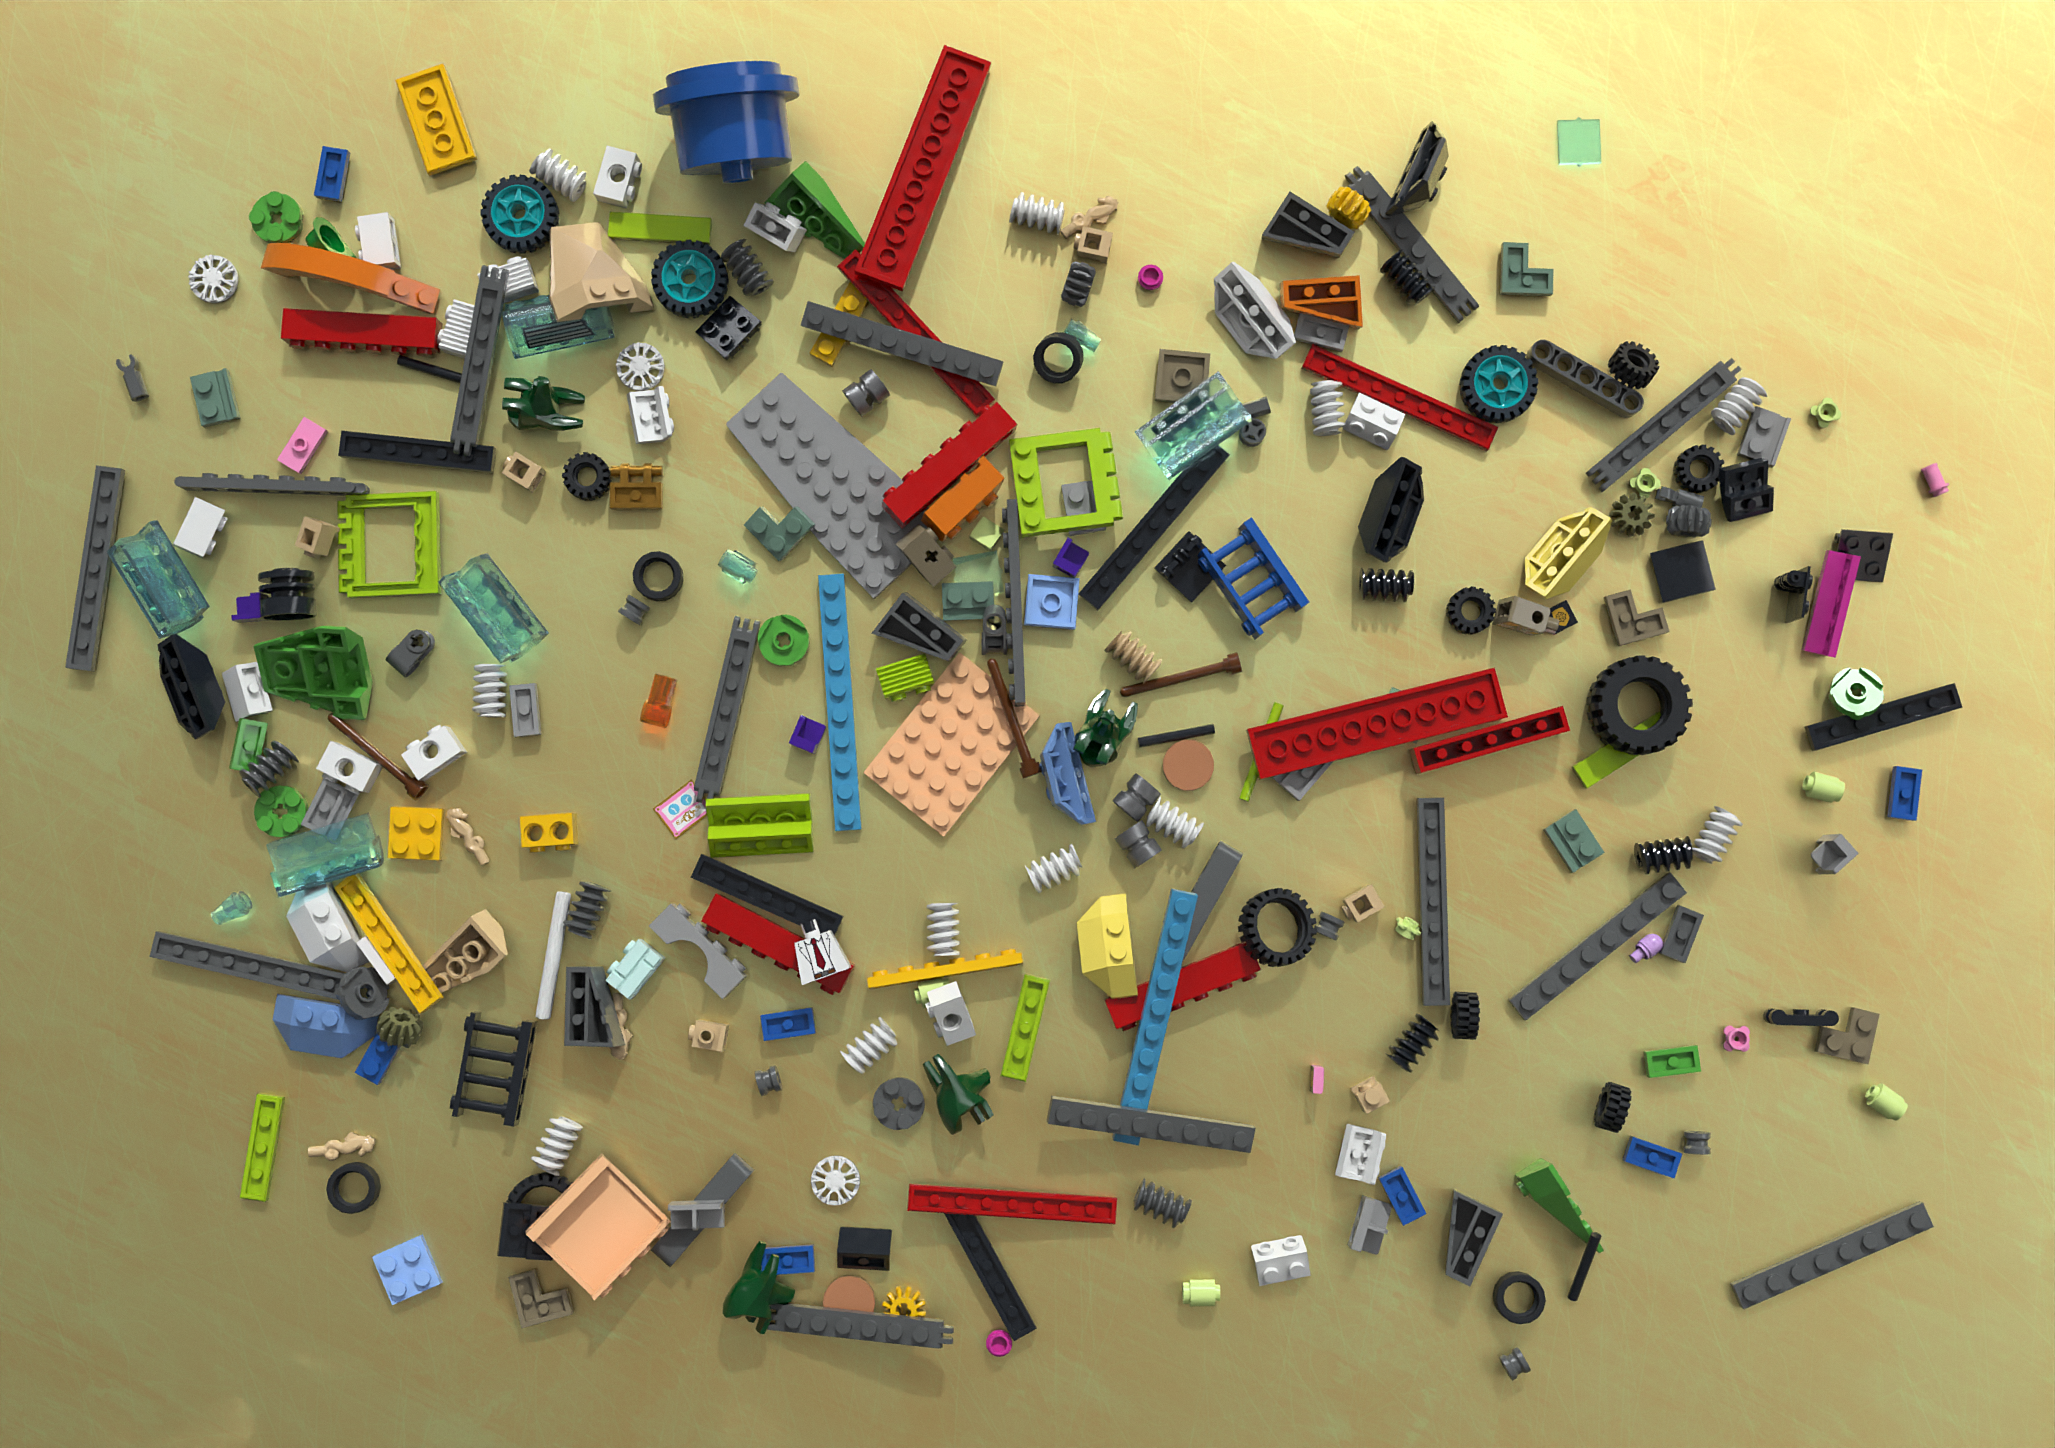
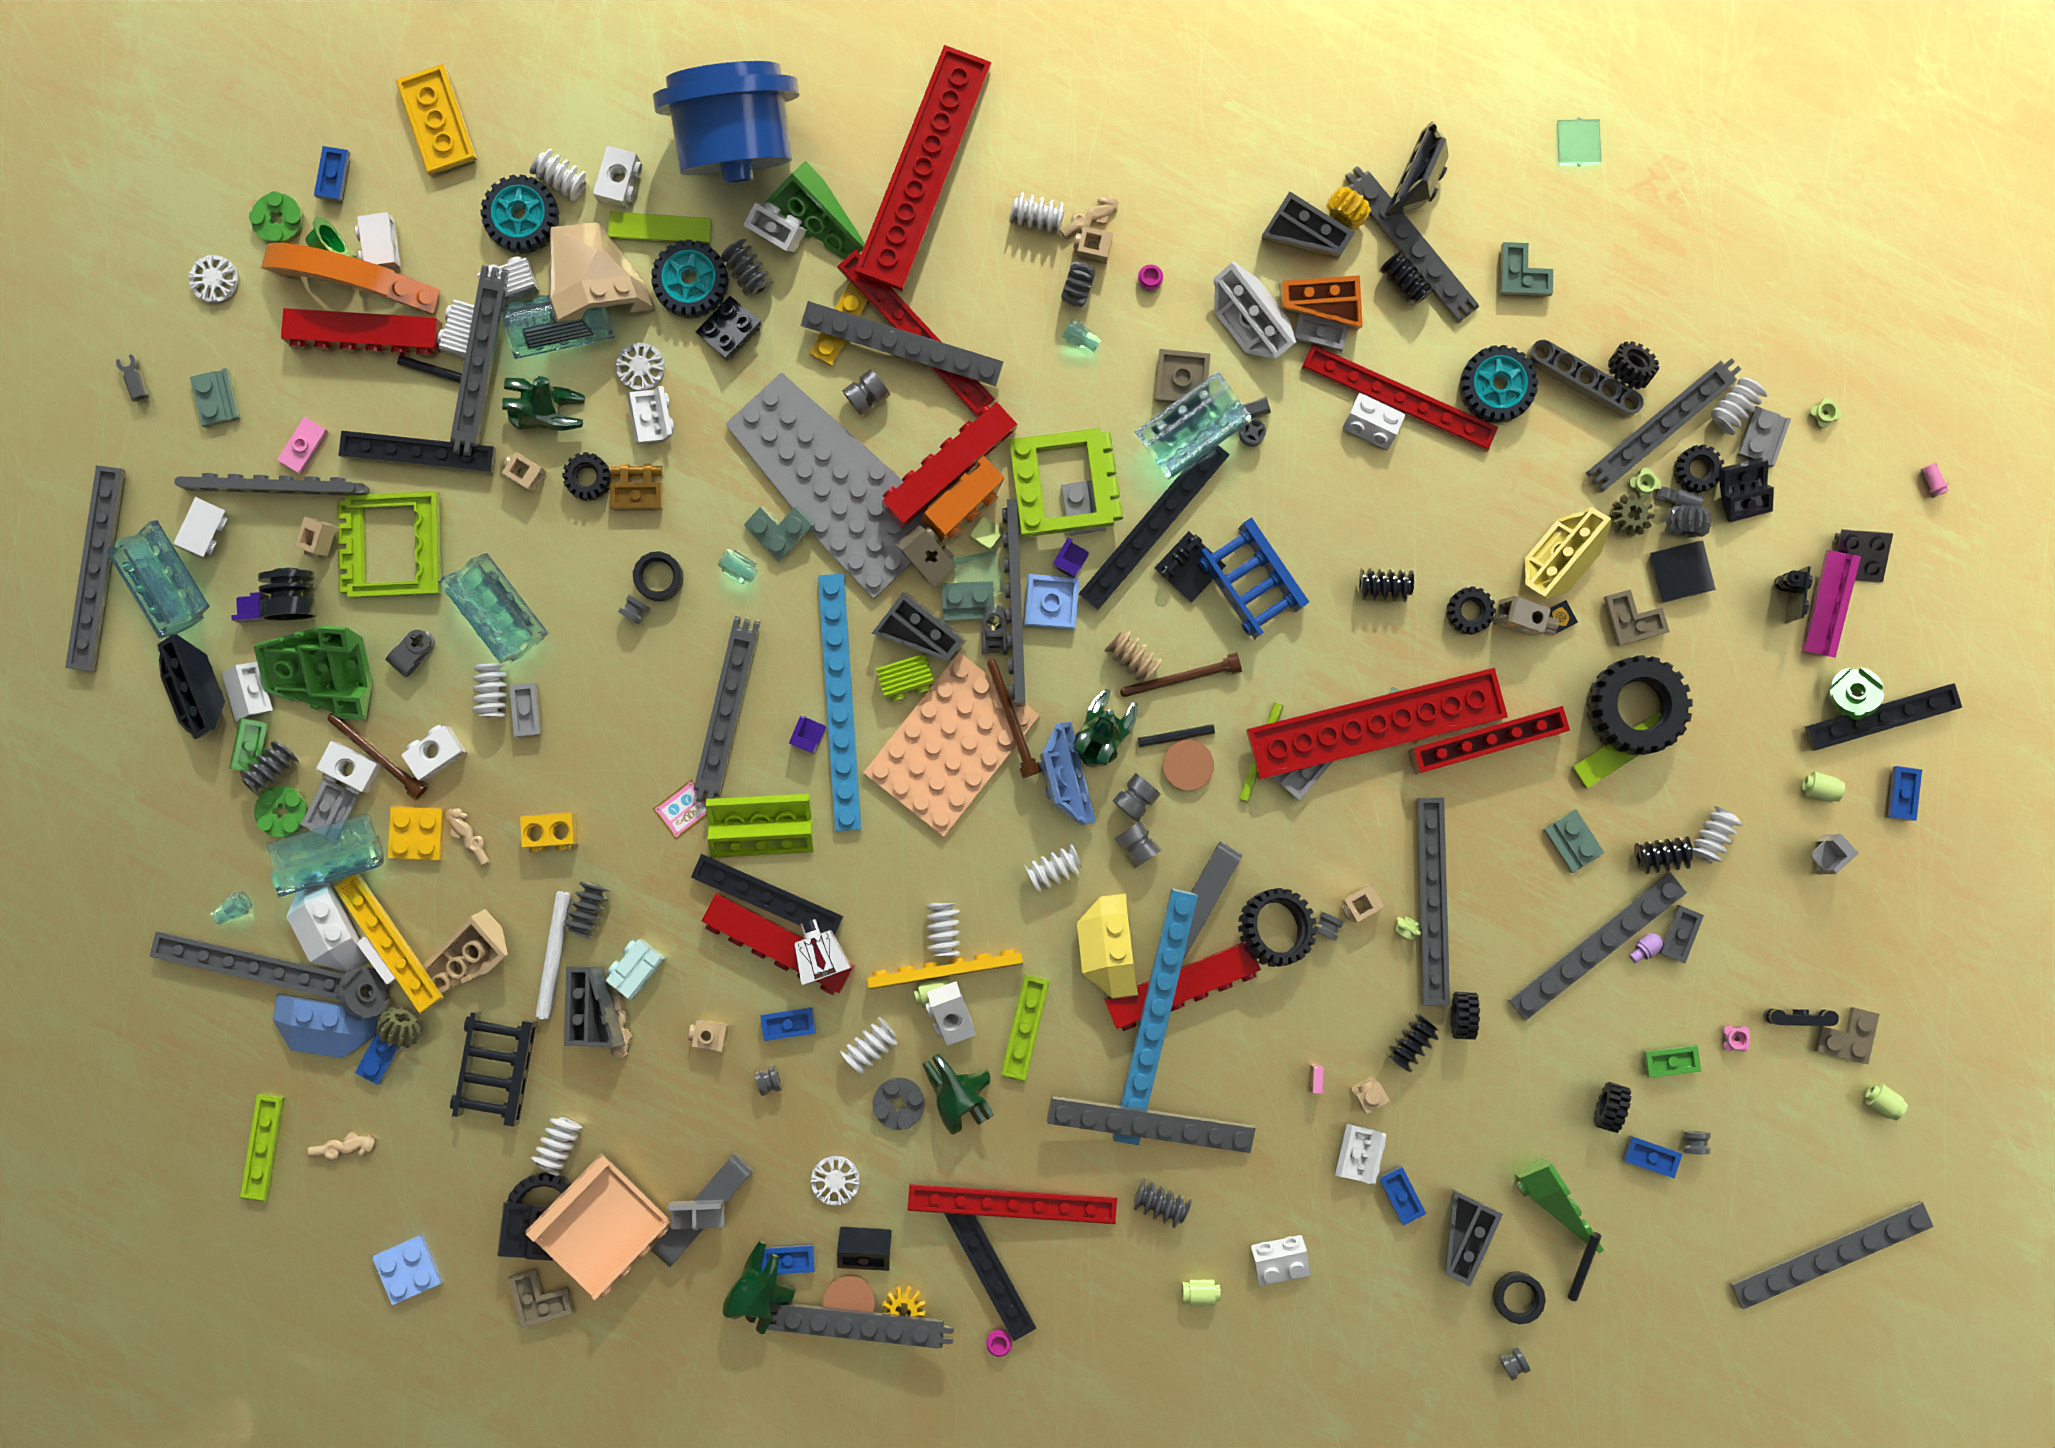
(333, 1190): black tyre -> none
(657, 707): clear orange piece -> none
(722, 972): light grey arch -> none
(788, 654): bright green plate -> none
(1044, 371): black tyre -> none
(1173, 824): white piece -> none
(1326, 408): white piece -> none
(1369, 1225): light grey panel -> none
(1392, 510): black wedge -> none

